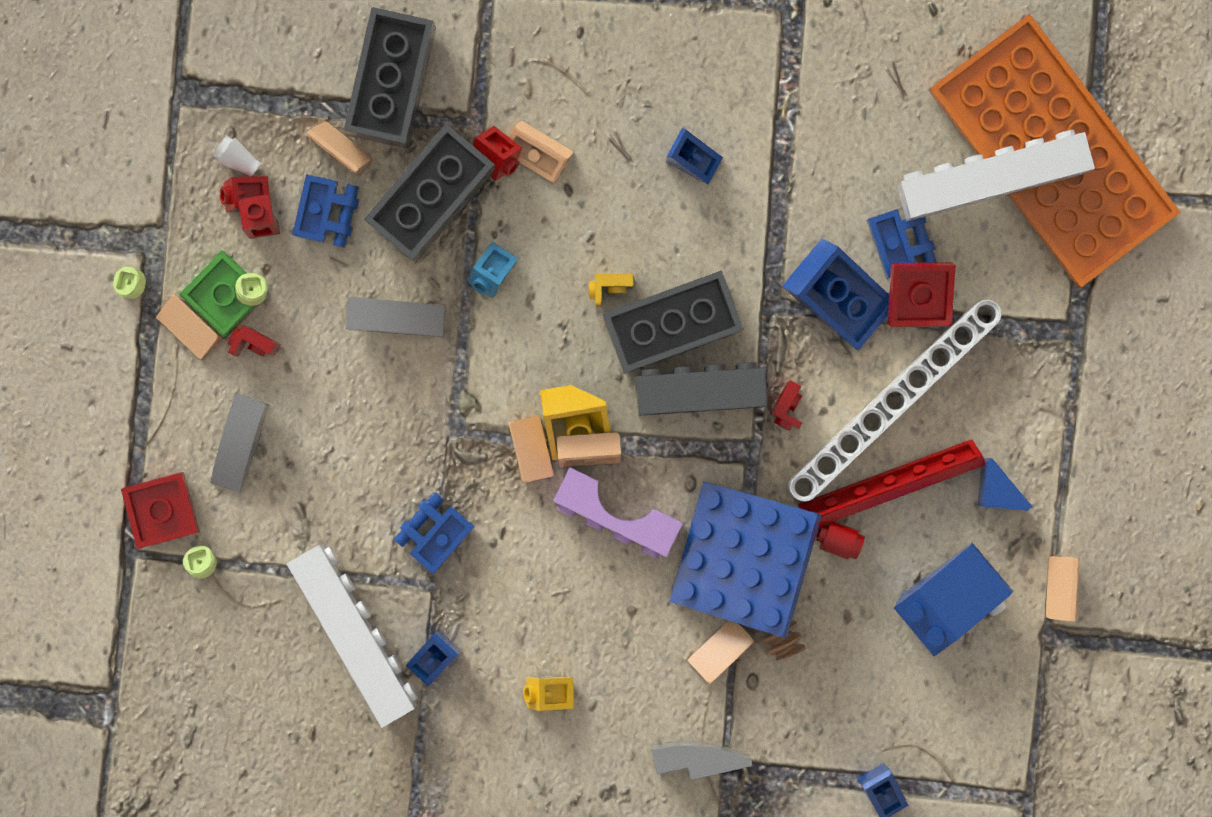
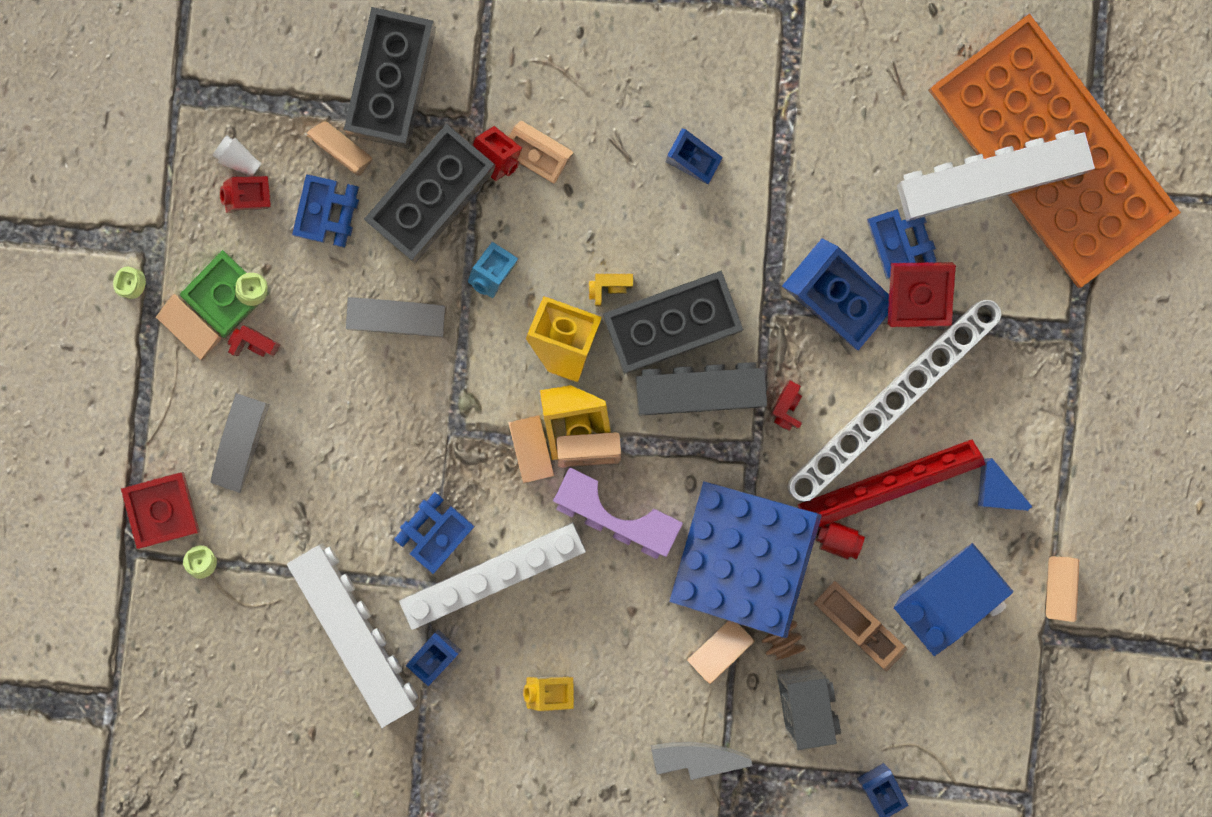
(258, 217): red bracket -> none
(492, 576): none -> white brick
(562, 337): none -> yellow slope
(807, 707): none -> dark grey brick
(860, 626): none -> medium nougat slope

